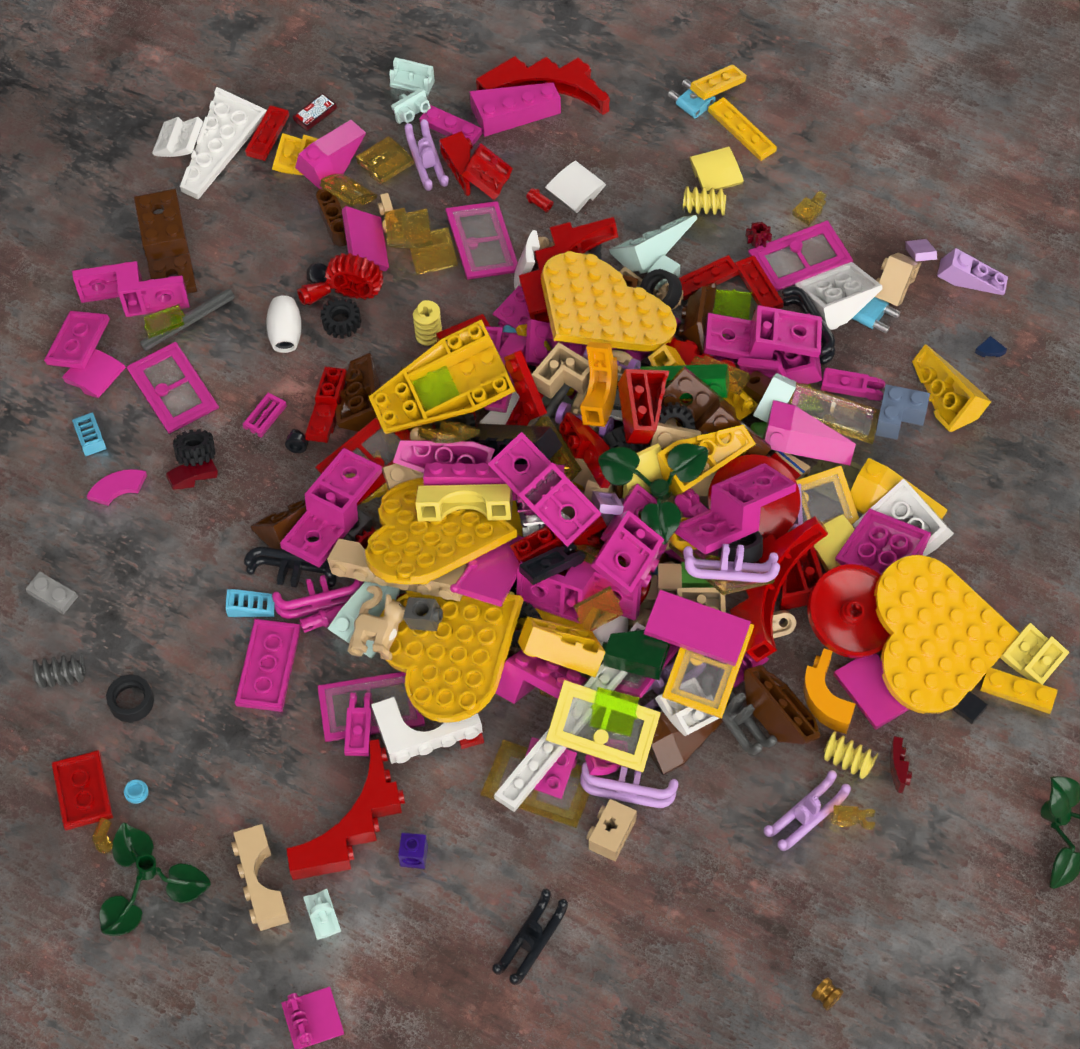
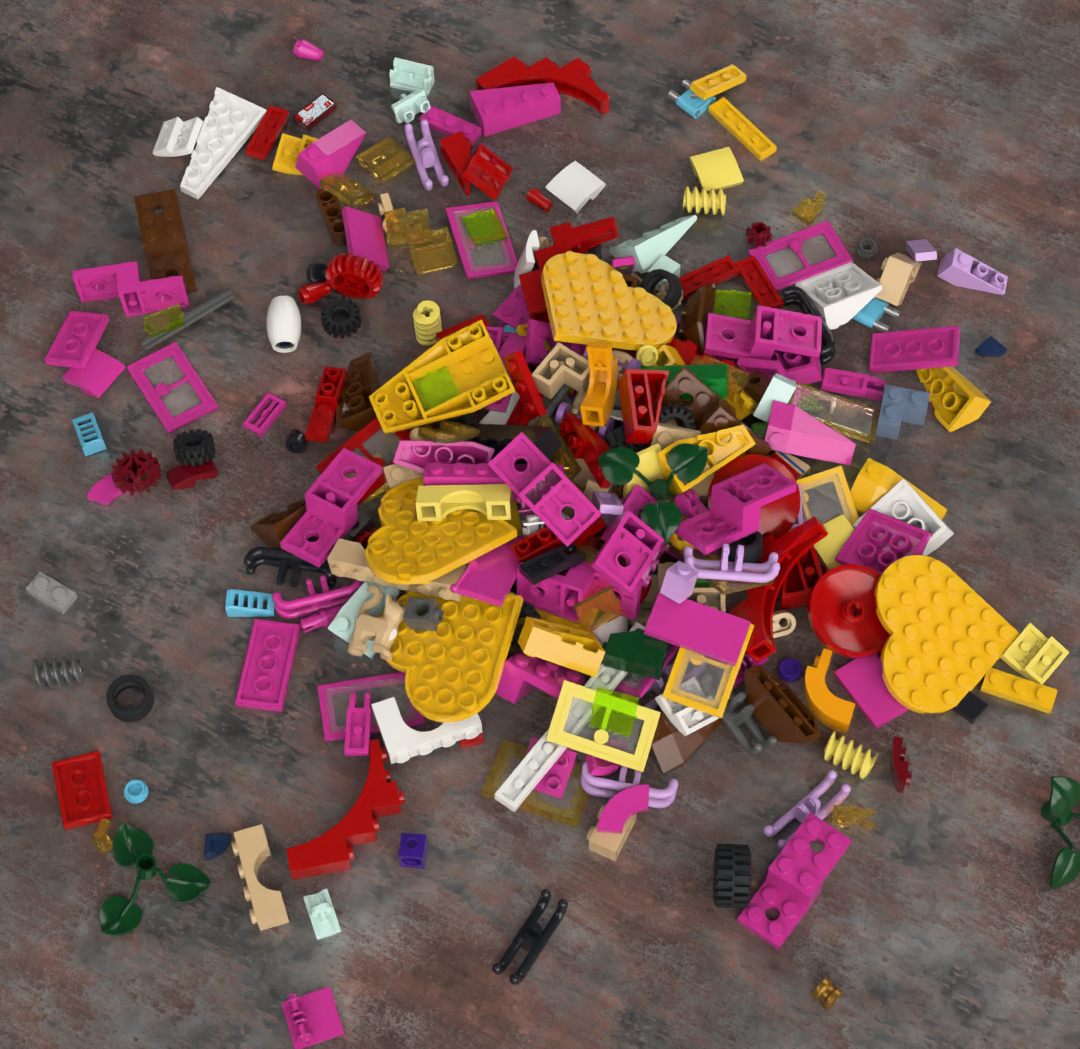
(125, 472): none -> dark red gear
(216, 845): none -> dark blue tile
(307, 50): none -> dark pink cone
(484, 227): none -> clear neon green piece
(622, 807): none -> dark pink tile
(623, 265): none -> dark pink tile
(647, 355): none -> light yellow plate
(679, 582): none -> lavender brick
(732, 876): none -> black tyre
(790, 670): none -> dark purple tile
(794, 880): none -> dark pink bracket
(867, 243): none -> dark grey plate
(915, 349): none -> dark pink tile

